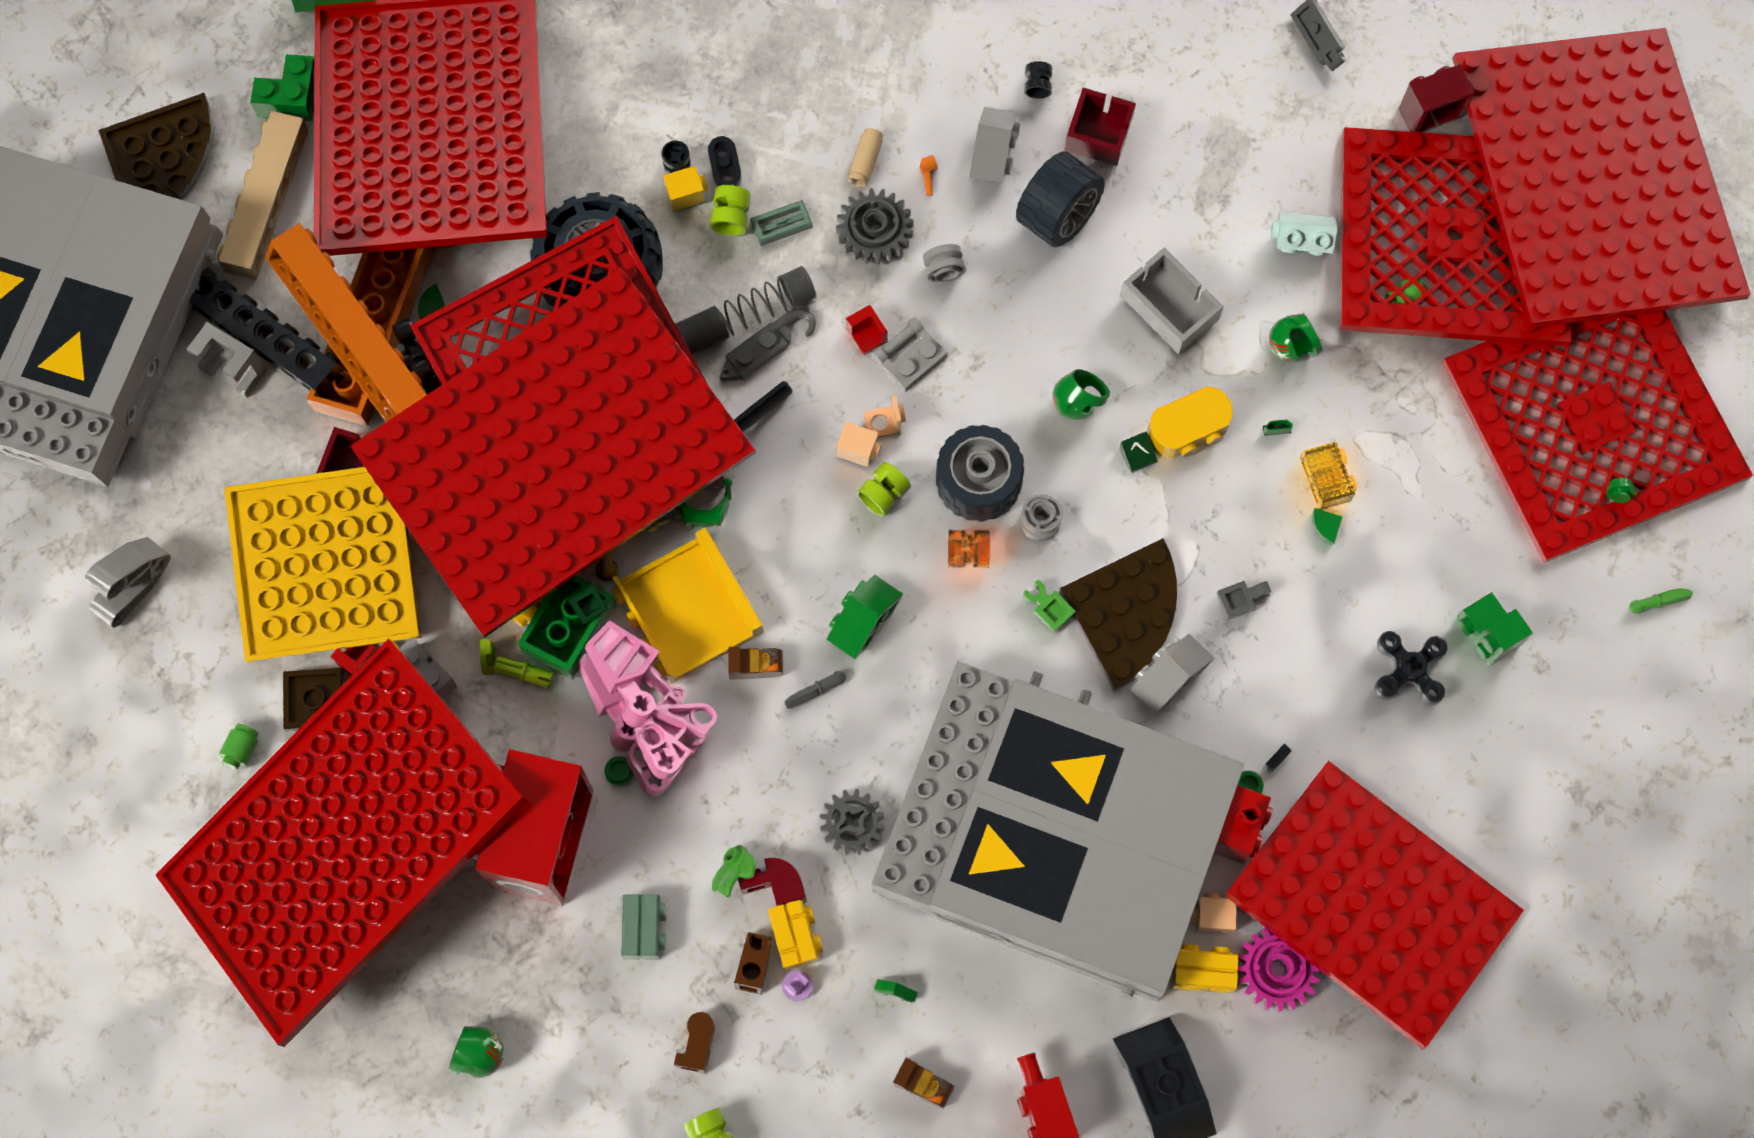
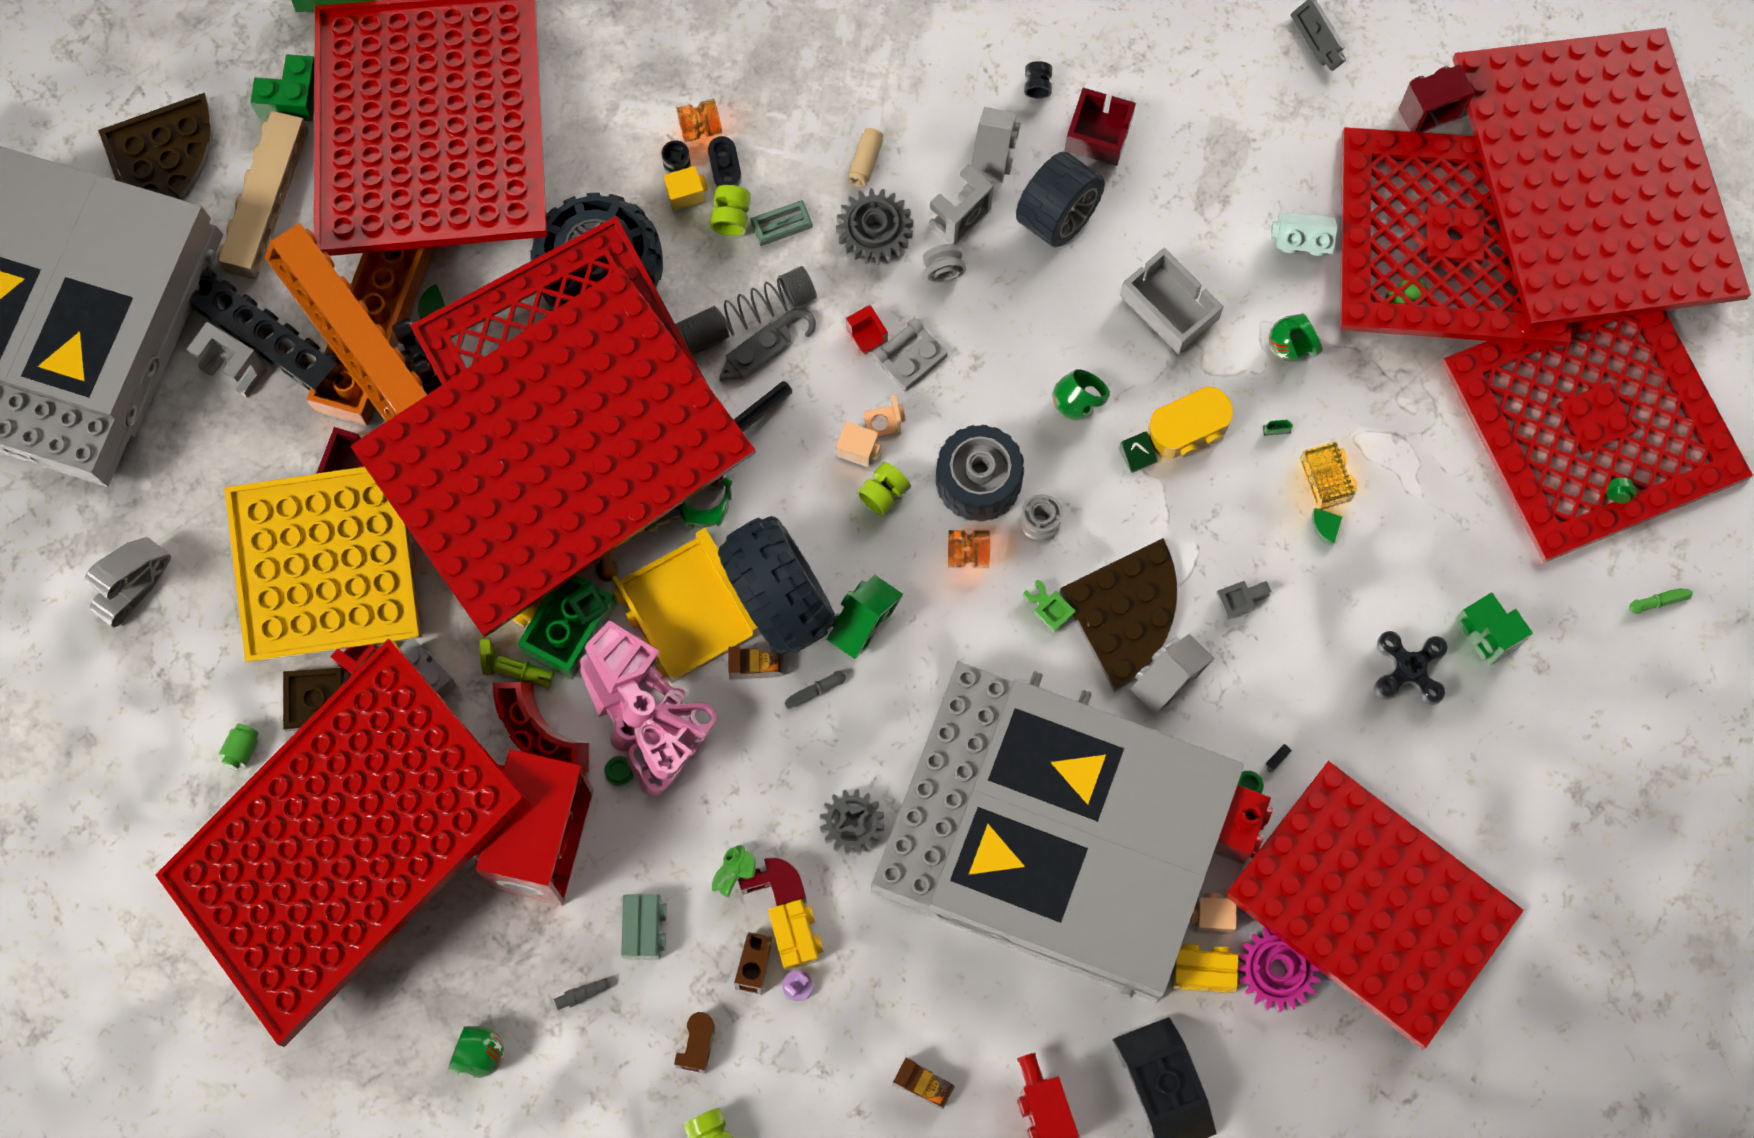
(529, 730): none -> red brick
(580, 994): none -> dark grey animal
(699, 120): none -> clear orange wheel
(776, 585): none -> black wheel
(895, 989): green tile -> none
(927, 165): orange hand -> none
(957, 221): none -> light grey panel

